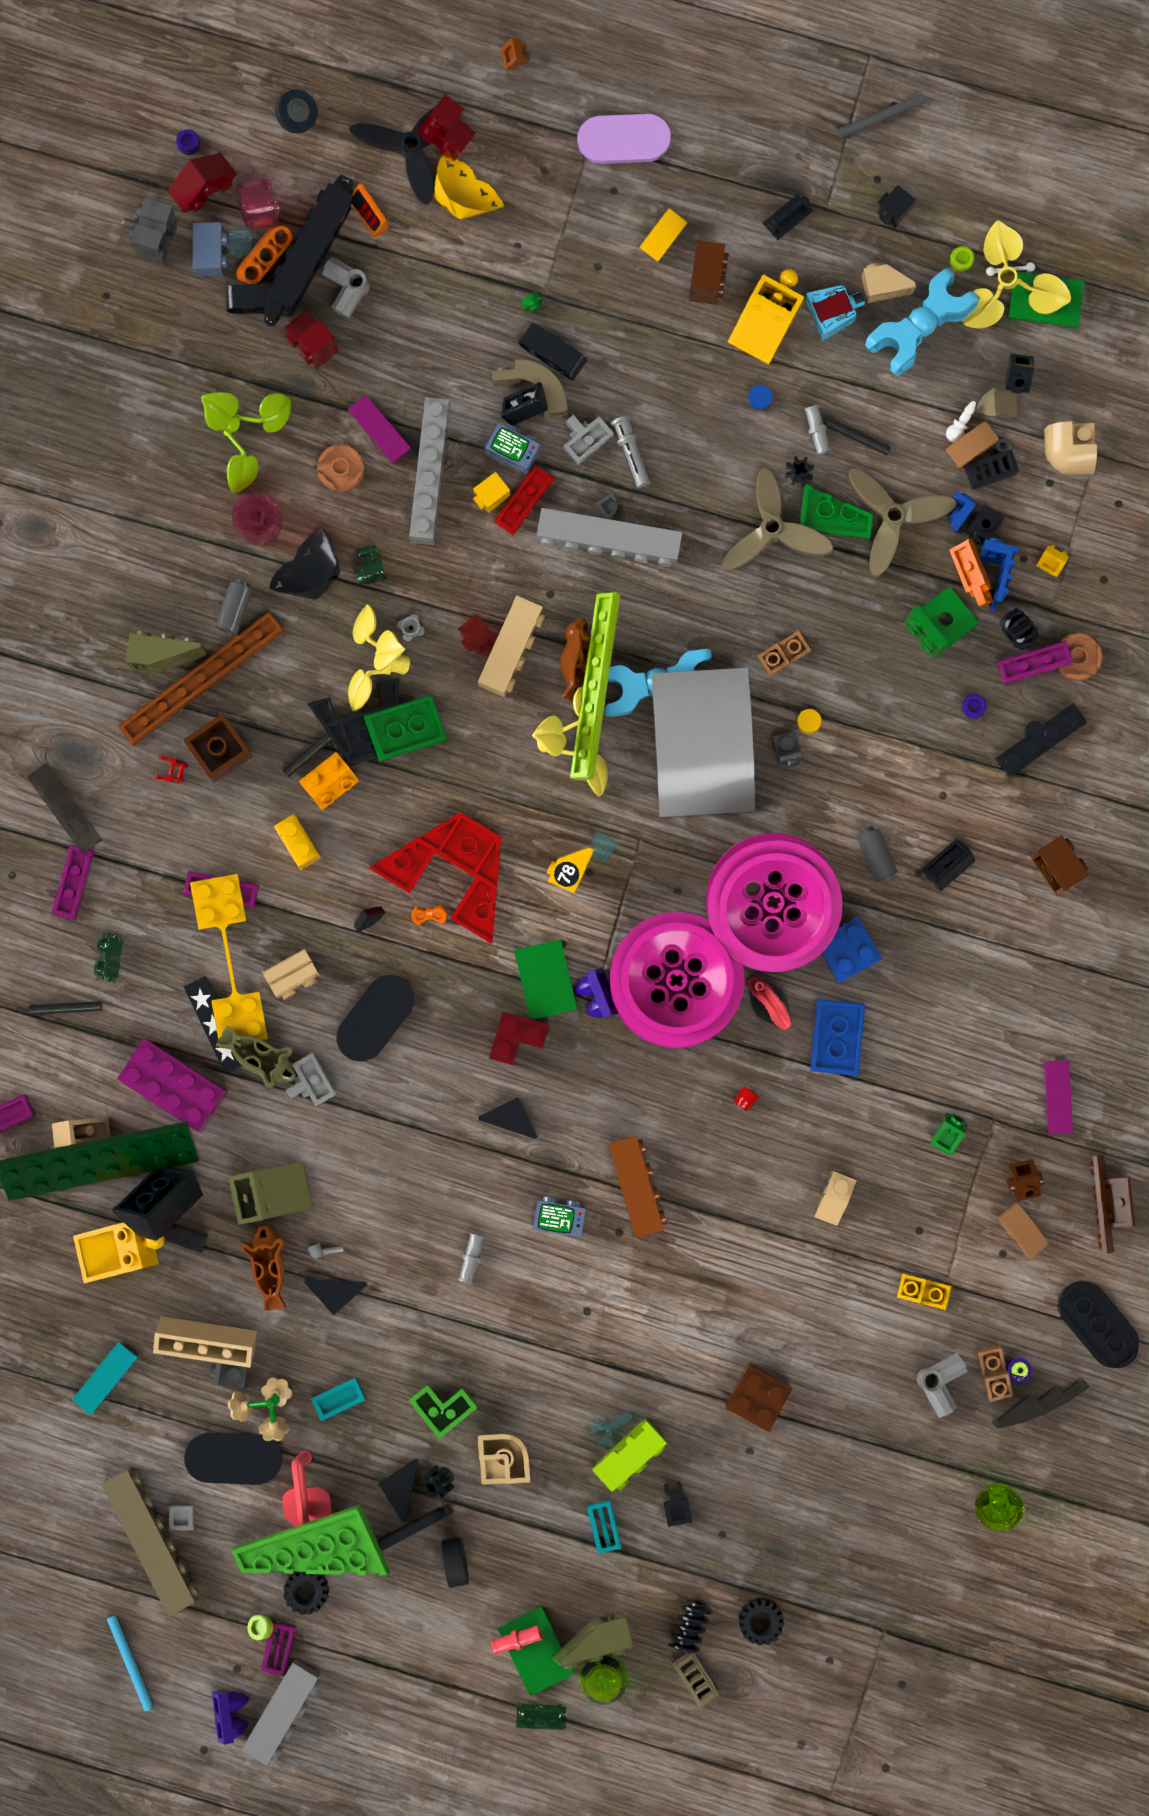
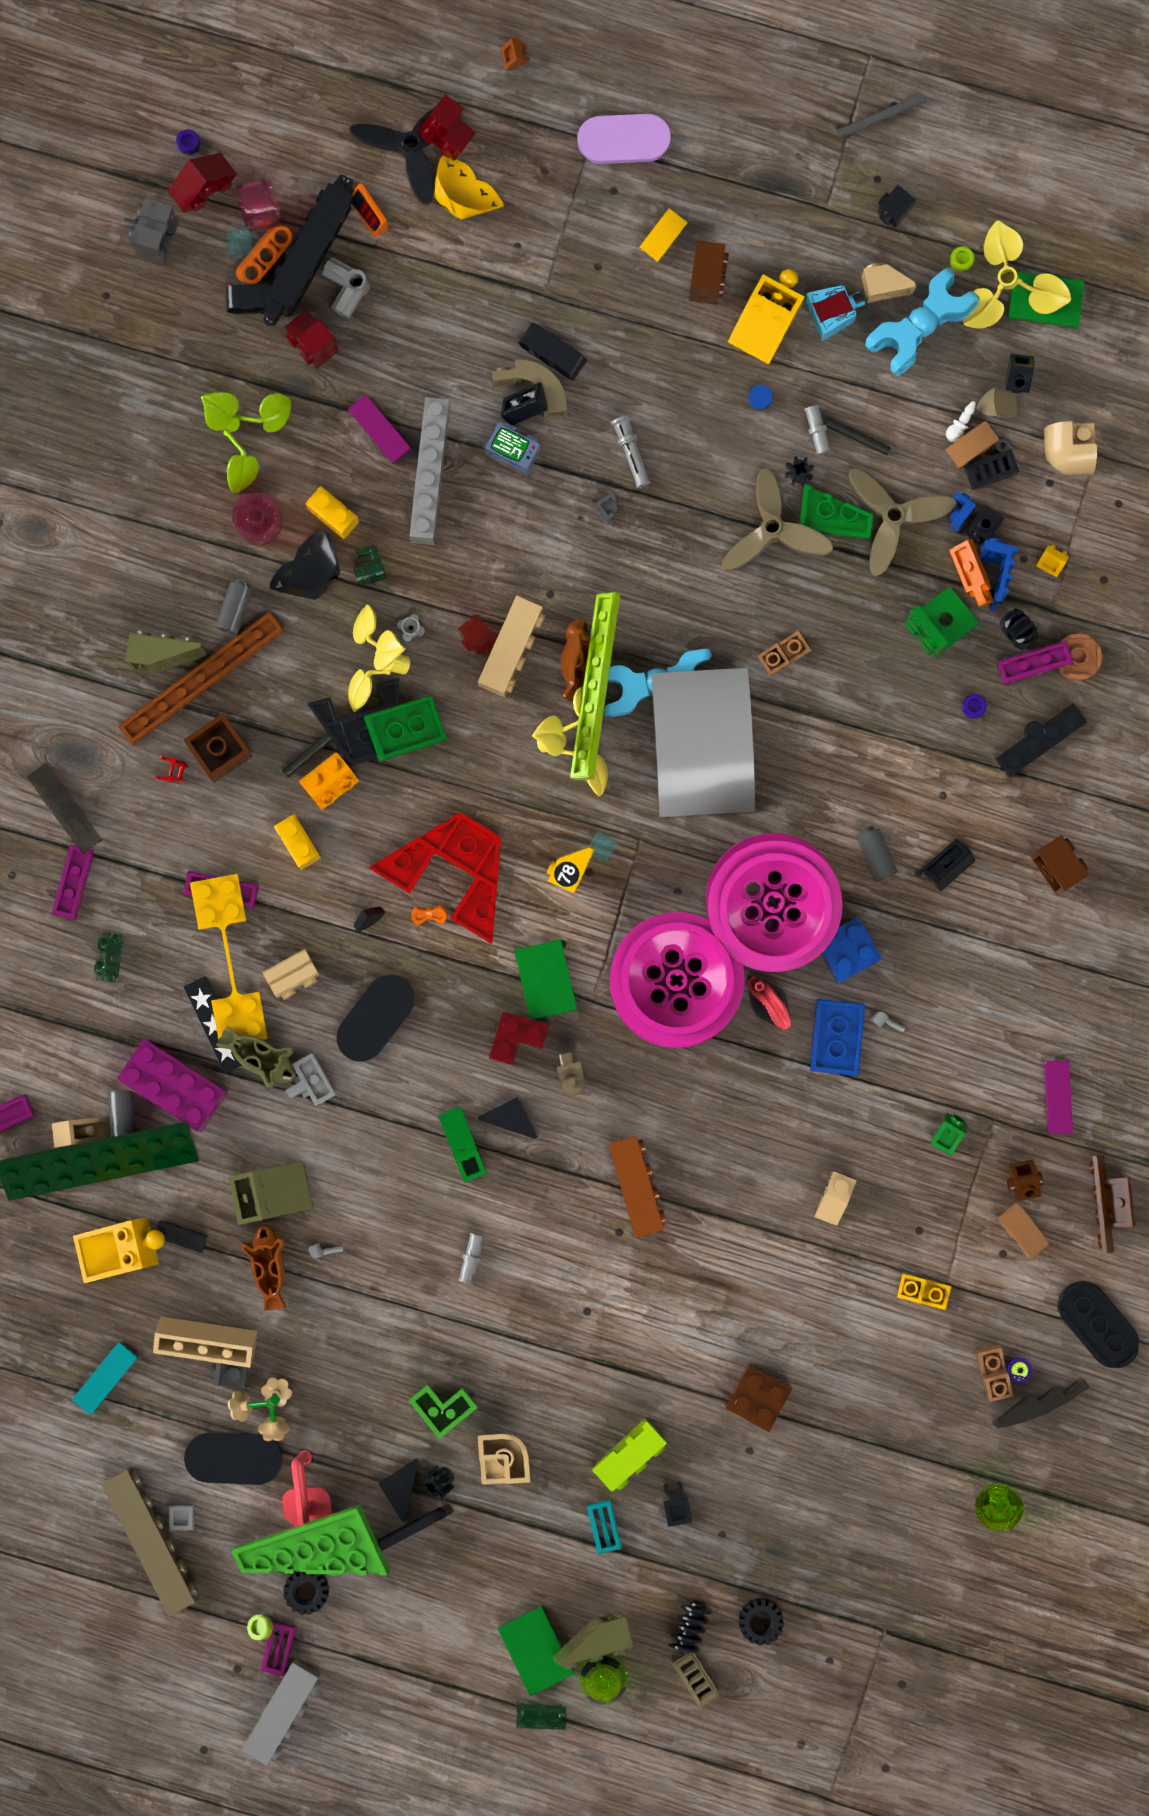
(65, 1007): pearl dark grey bar -> none
(121, 1112): none -> dark grey brick
(130, 1663): medium azure bar -> none
(158, 1201): black slope -> none
(209, 249): sand blue brick -> none
(225, 1704): dark purple tile -> none
(296, 111): black wheel -> none
(332, 512): none -> yellow brick
(335, 1293): black tile -> none
(338, 1399): teal tile -> none
(340, 468): nougat tile -> none
(455, 1562): black tyre -> none
(462, 1144): none -> green slope
(491, 493): yellow brick -> none
(516, 1639): coral pin -> none
(524, 500): red tile -> none
(532, 302): green plate -> none
(558, 1217): brick -> none
(570, 1074): none -> dark tan hips
(586, 438): light grey hinge -> none
(596, 984): dark purple tile -> none
(608, 536): light grey brick -> none
(610, 1427): clear light blue bar -> none
(746, 1098): red hose -> none
(787, 749): dark grey bracket -> none
(788, 216): black hinge -> none
(809, 721): yellow tile -> none
(880, 1018): none -> light grey hand
(937, 1393): light grey piece -> none
(1030, 267): white hinge -> none

